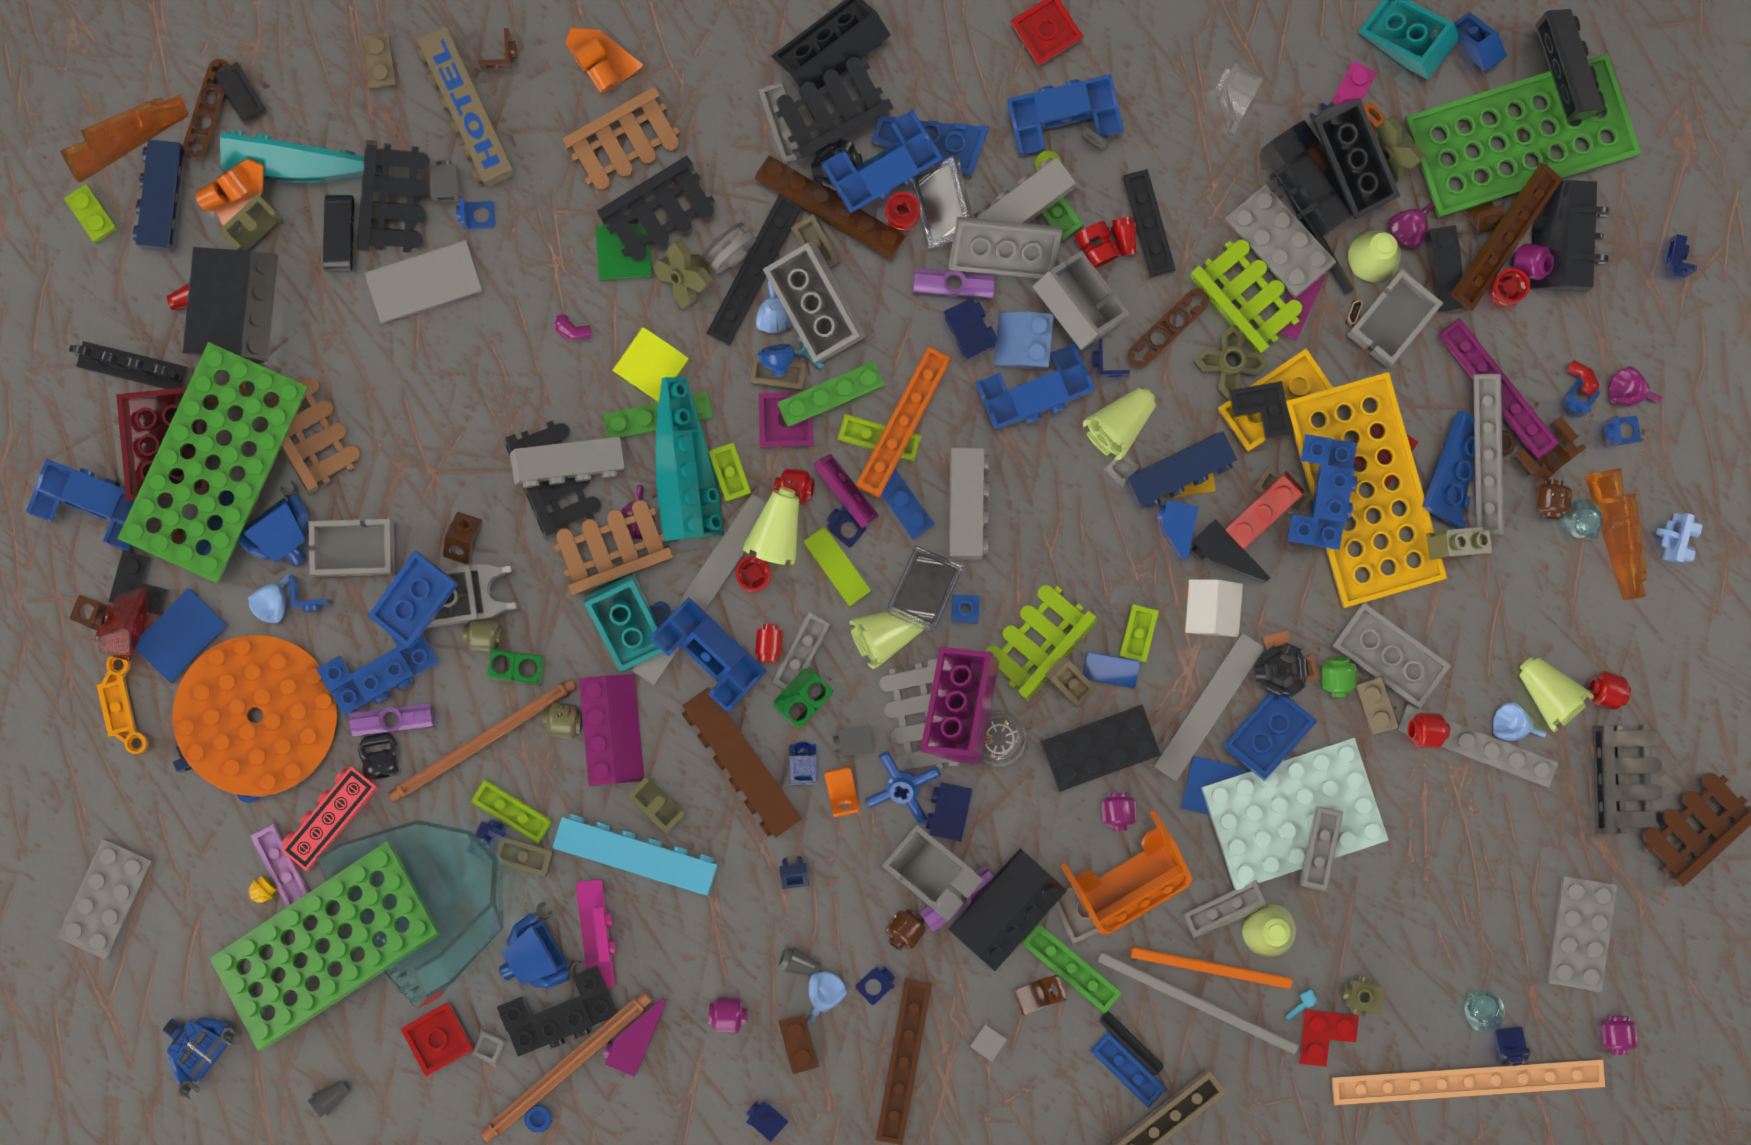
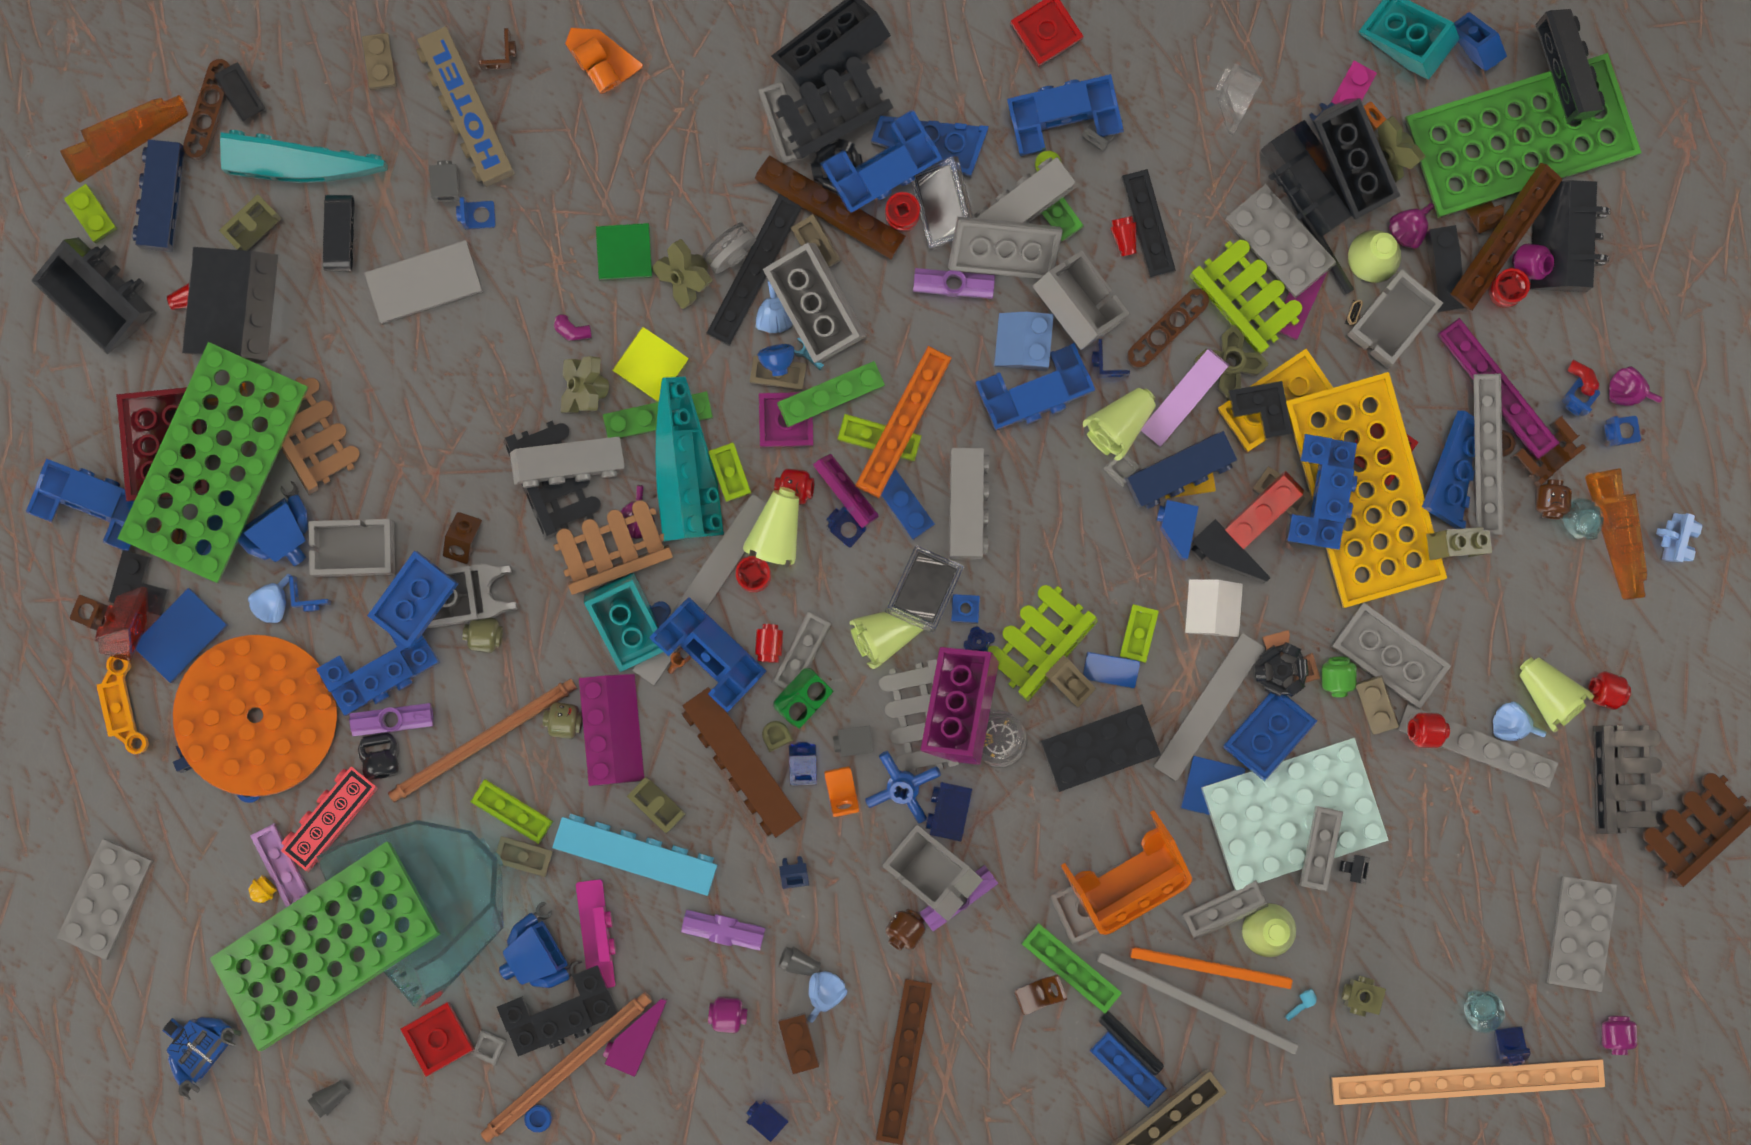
(93, 293): none -> black piece
(129, 366): black fence -> none
(232, 190): orange panel -> none
(390, 184): black fence -> none
(491, 826): clear blue bracket -> none
(513, 671): green piece -> none
(584, 385): none -> olive plant
(635, 134): medium nougat fence -> none
(643, 211): black fence -> none
(677, 661): none -> dark orange hand
(723, 930): none -> medium lavender piece
(776, 735): none -> olive tile
(837, 566): lime tile -> none
(884, 976): clear blue bracket -> none
(970, 329): clear blue brick -> none
(976, 634): none -> clear blue plate
(988, 1042): light grey tile -> none
(1007, 909): black slope -> none
(1101, 253): red wheel -> none
(1119, 811): magenta head -> none
(1184, 397): none -> lavender tile
(1319, 1028): red plate -> none
(1357, 868): none -> black tile
(1677, 252): clear blue bracket -> none

